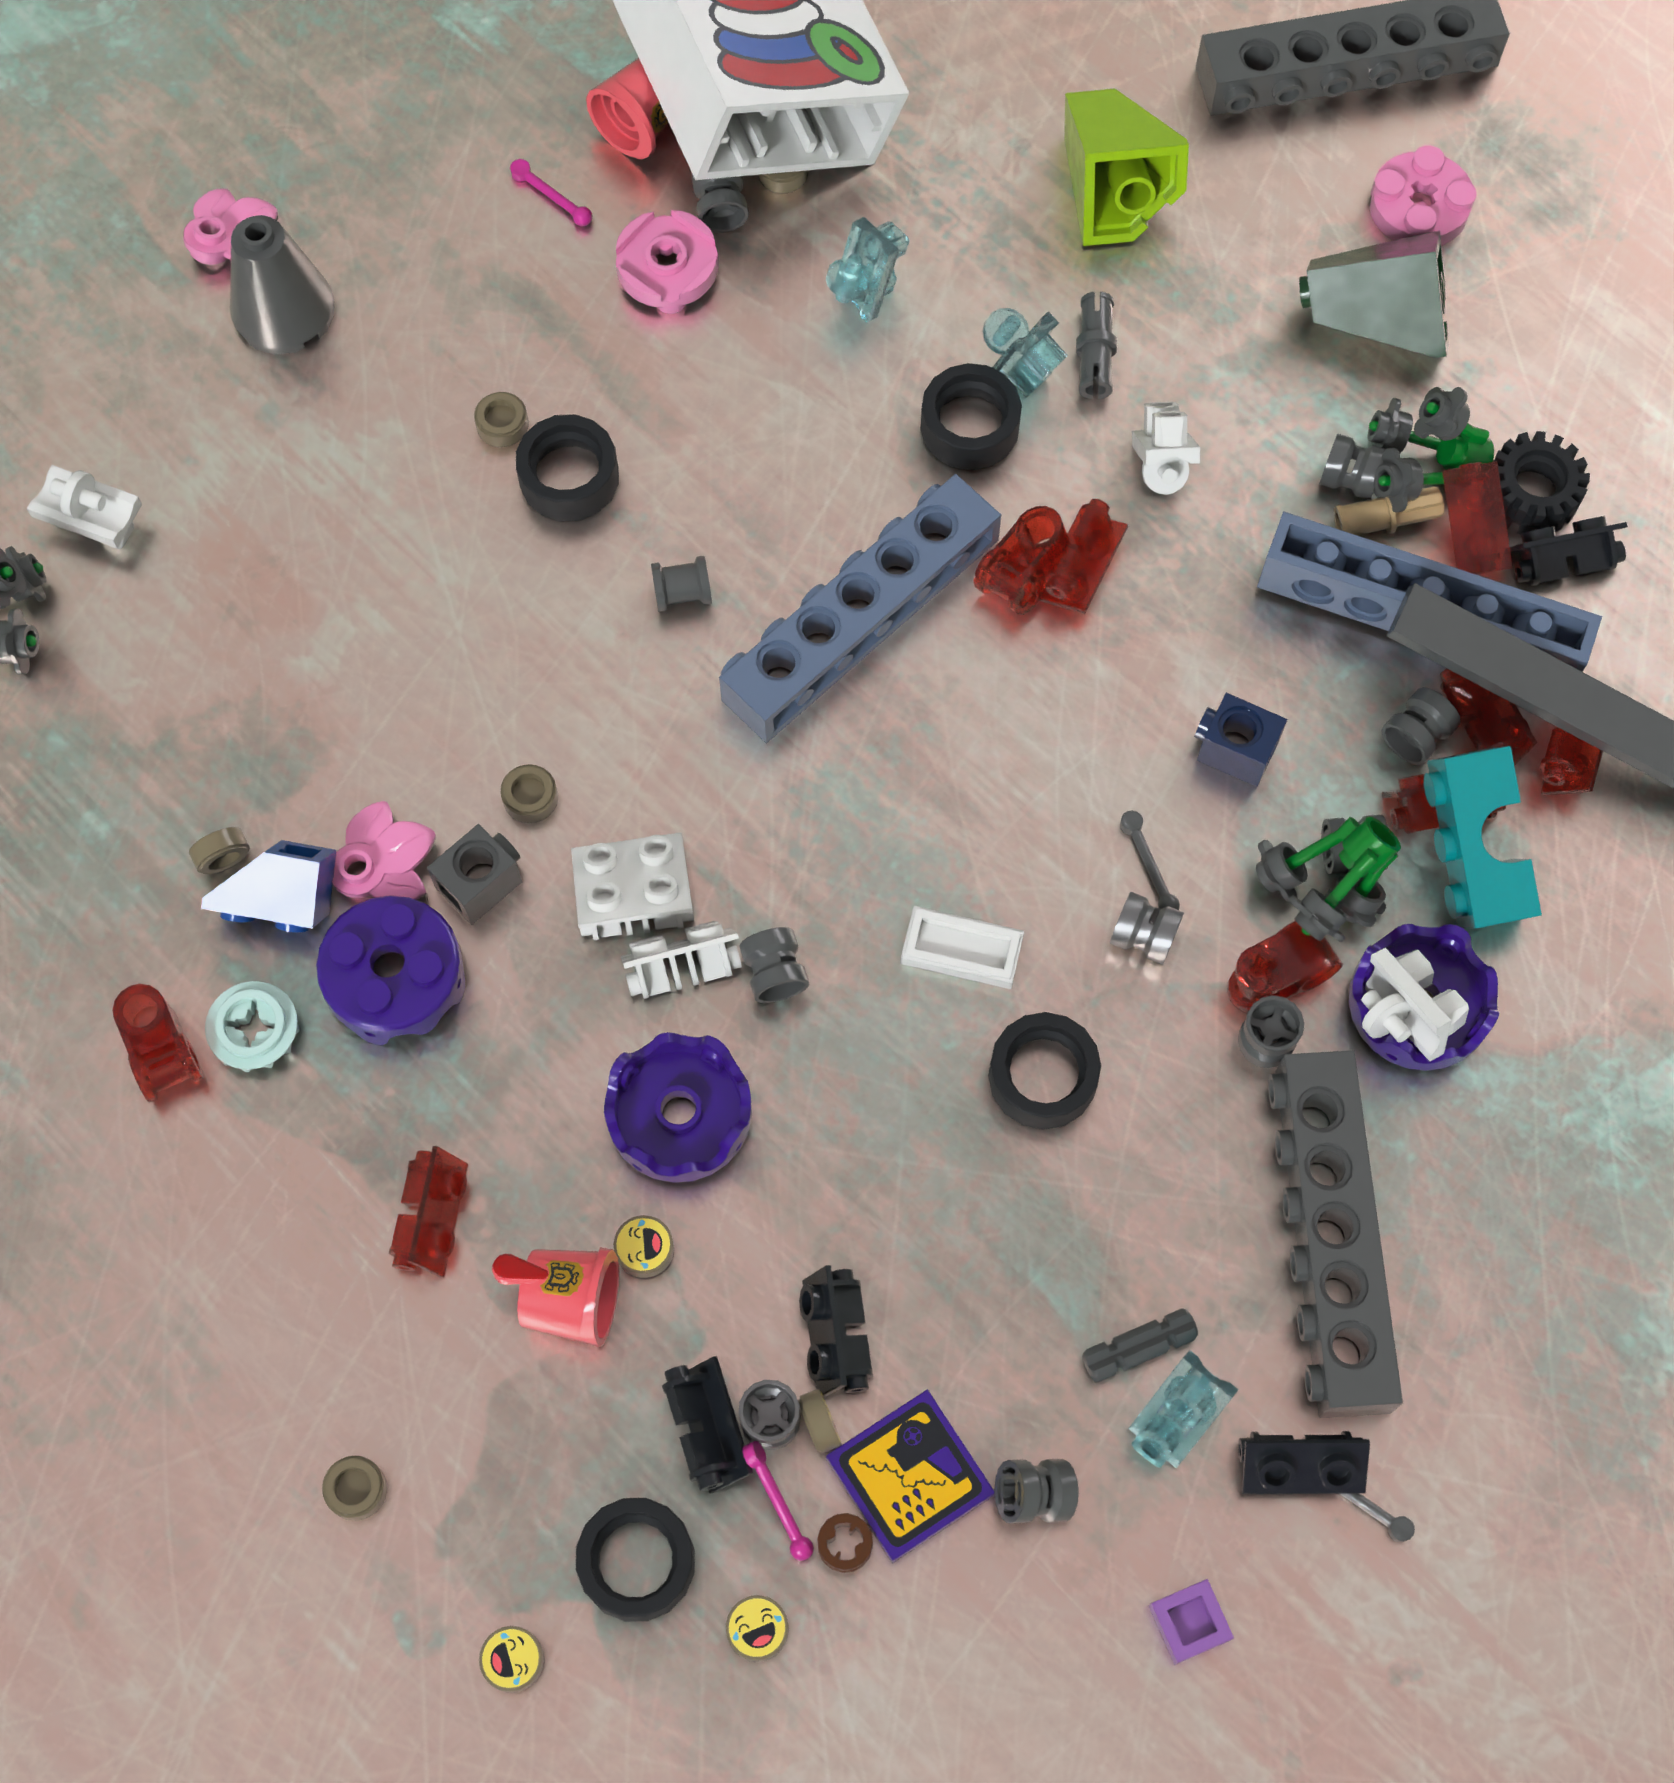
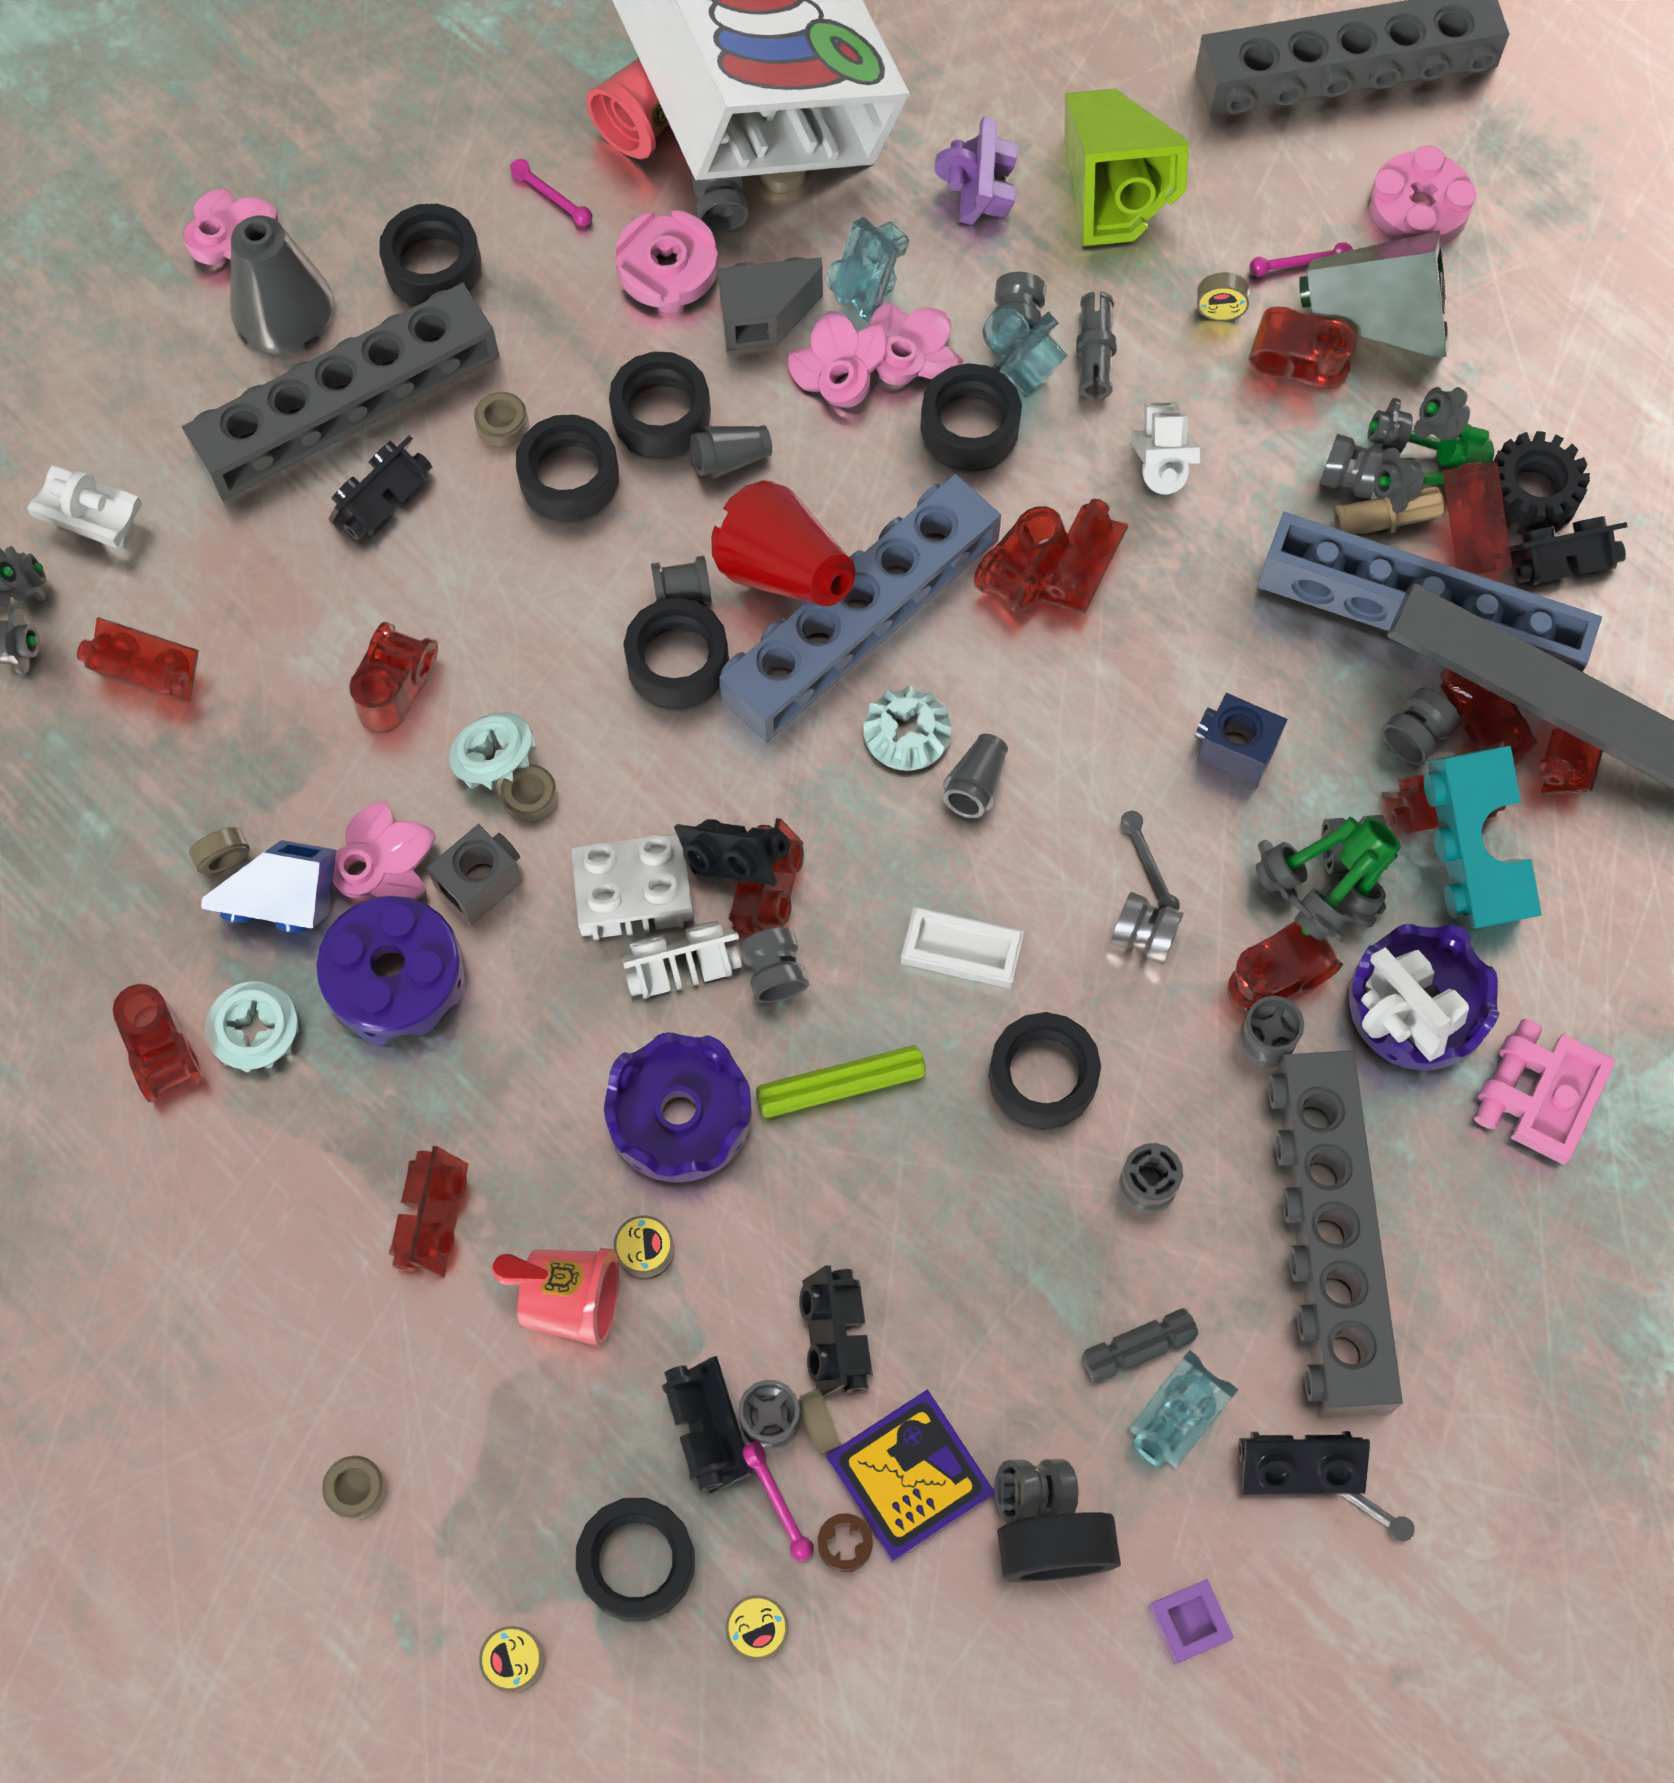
(140, 658): none -> clear red hinge
(330, 414): none -> dark grey brick
(363, 501): none -> black hinge
(391, 667): none -> clear red piece
(428, 222): none -> black tyre
(480, 739): none -> light aqua gear
(651, 370): none -> black tyre
(670, 615): none -> black tyre
(728, 448): none -> dark grey cone
(731, 851): none -> black hinge
(767, 299): none -> dark grey slope
(767, 905): none -> clear red hinge
(780, 547): none -> red cone
(836, 353): none -> bright pink plate
(840, 1081): none -> lime axle
(914, 344): none -> bright pink plate
(914, 749): none -> light aqua gear
(972, 170): none -> medium lavender hips
(976, 777): none -> dark grey cone
(1021, 293): none -> dark grey wheel
(1058, 1547): none -> black tyre
(1146, 1190): none -> dark grey wheel
(1223, 296): none -> tile
(1260, 266): none -> dark pink hinge
(1299, 344): none -> clear red piece
(1561, 1099): none -> bright pink plate

